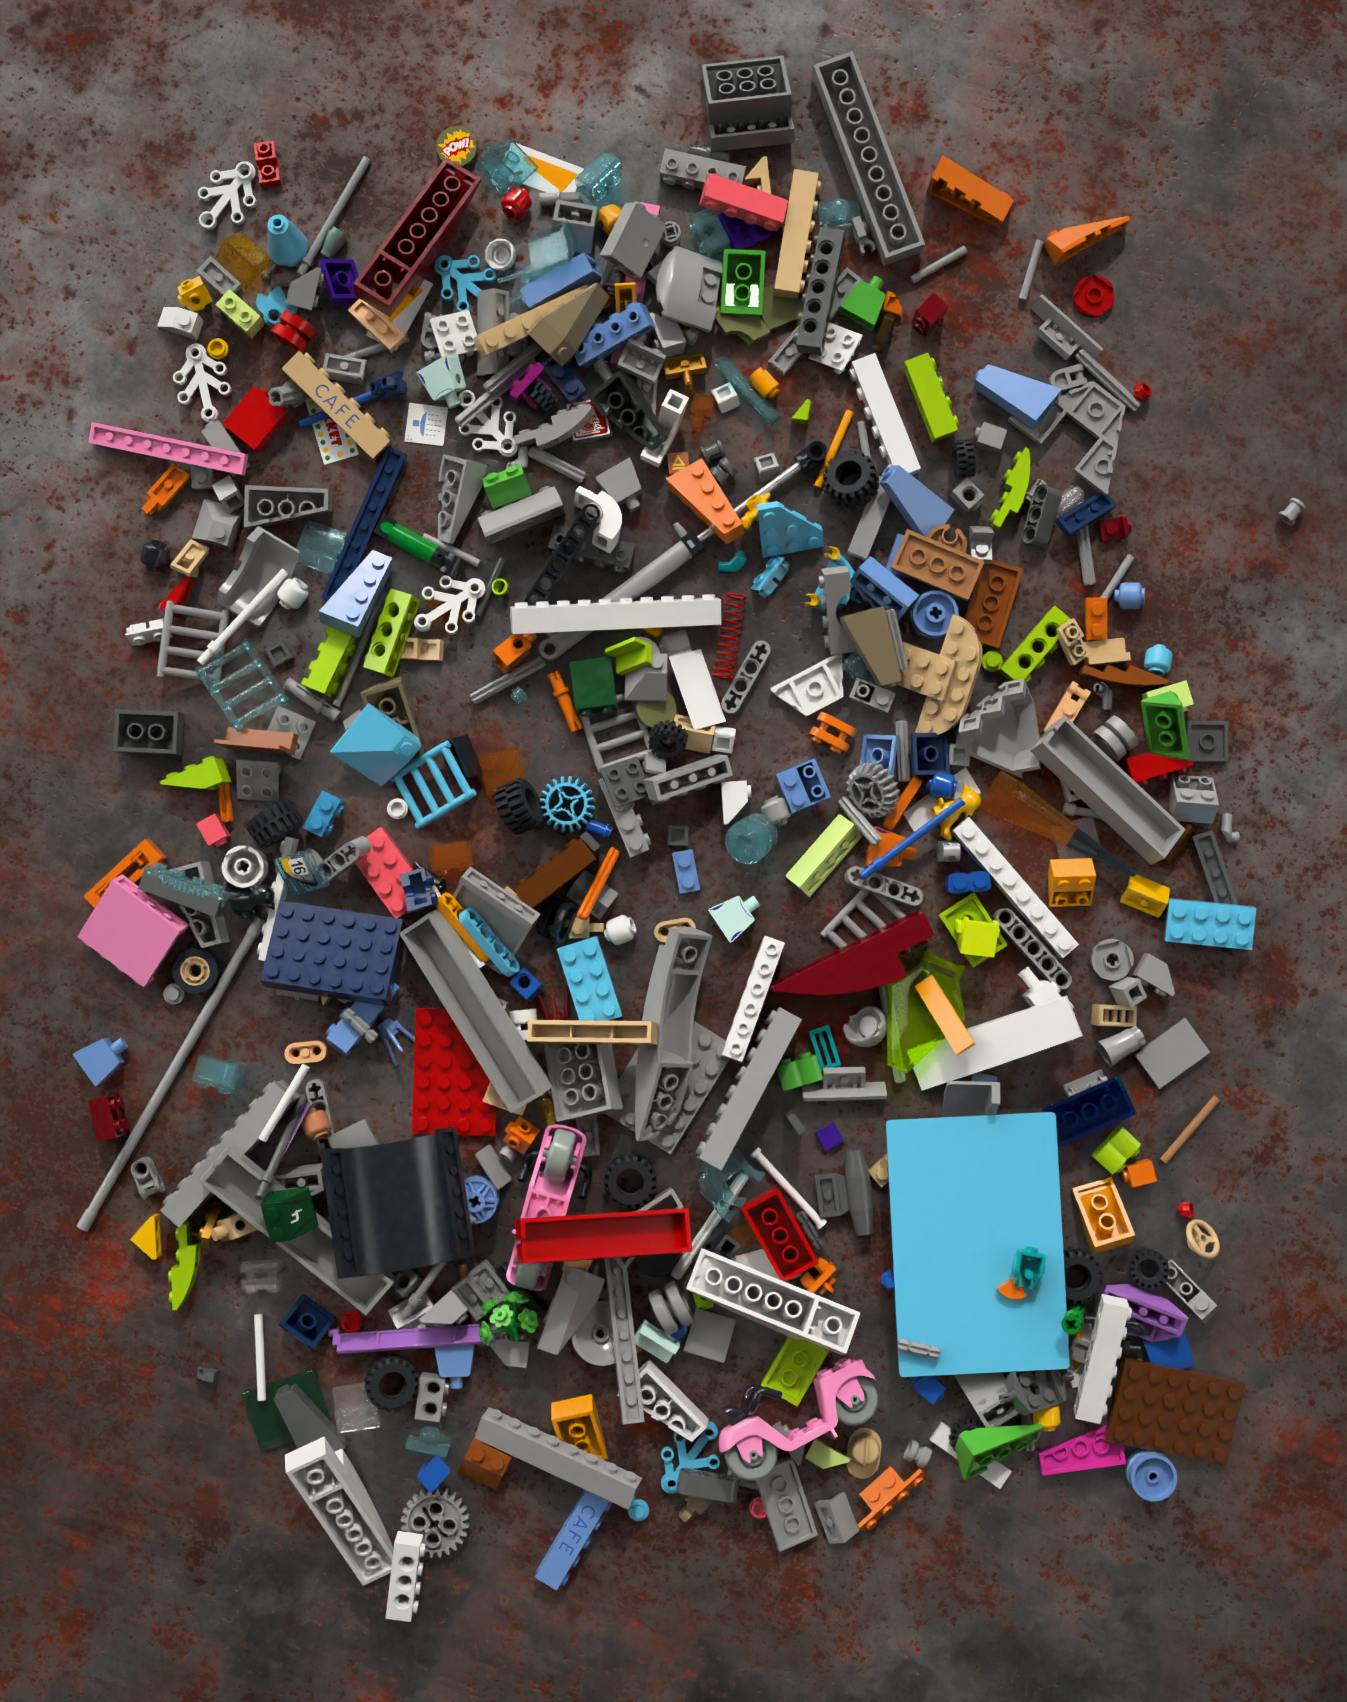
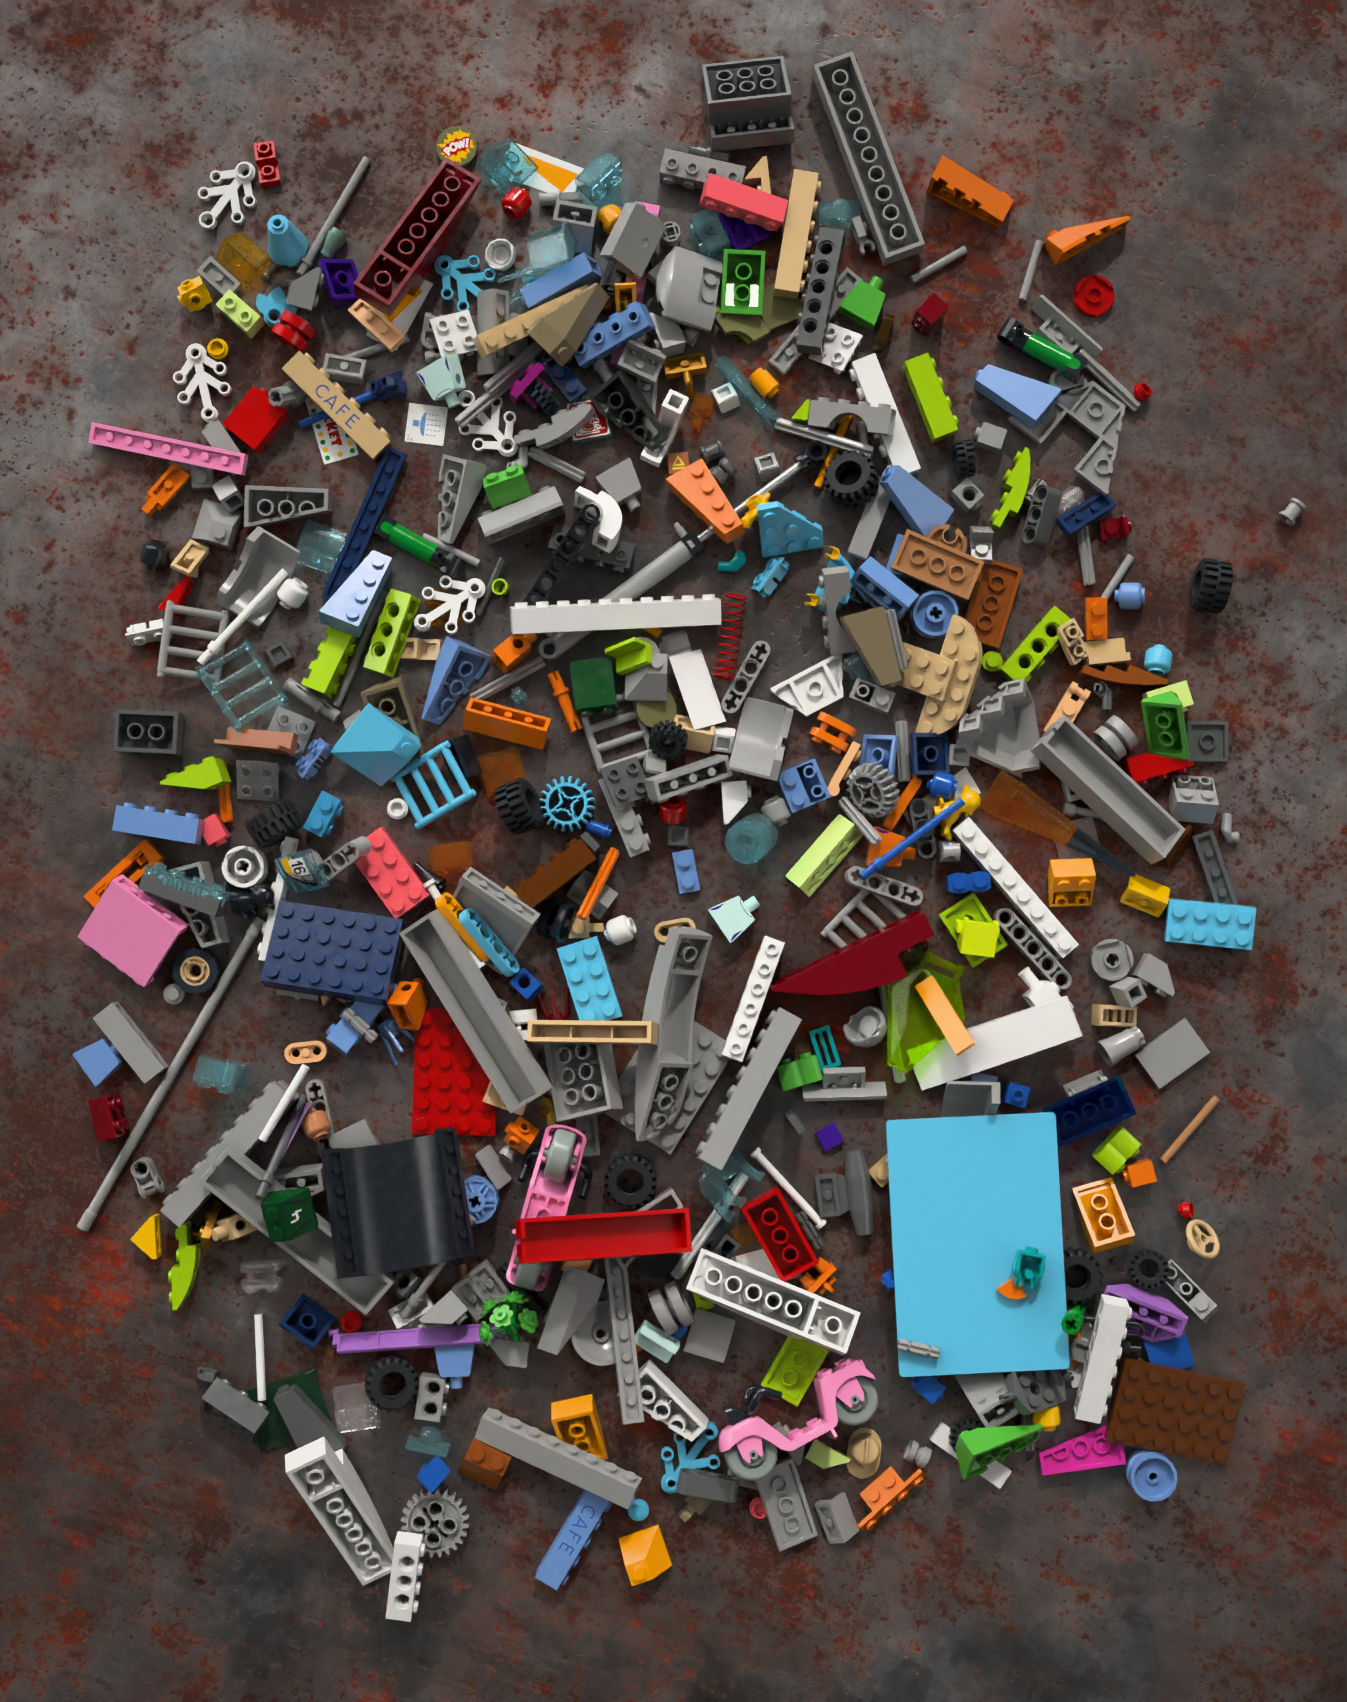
(130, 1042): none -> light grey panel
(158, 824): none -> medium blue wedge
(181, 322): white slope -> none
(234, 1410): none -> dark grey slope
(305, 764): none -> medium blue hinge
(408, 1004): none -> orange torso
(418, 890): dark blue cylinder -> none
(453, 673): none -> medium blue wedge
(509, 725): none -> orange brick
(644, 1554): none -> light orange slope
(673, 810): none -> red head
(759, 738): none -> light grey panel
(826, 414): none -> light grey arch
(827, 438): none -> light grey axle
(843, 771): none -> light nougat plate
(892, 305): orange tile -> none
(923, 818): none -> dark grey beam
(1015, 334): none -> piece
(1015, 1093): none -> blue brick
(1211, 585): none -> black tyre

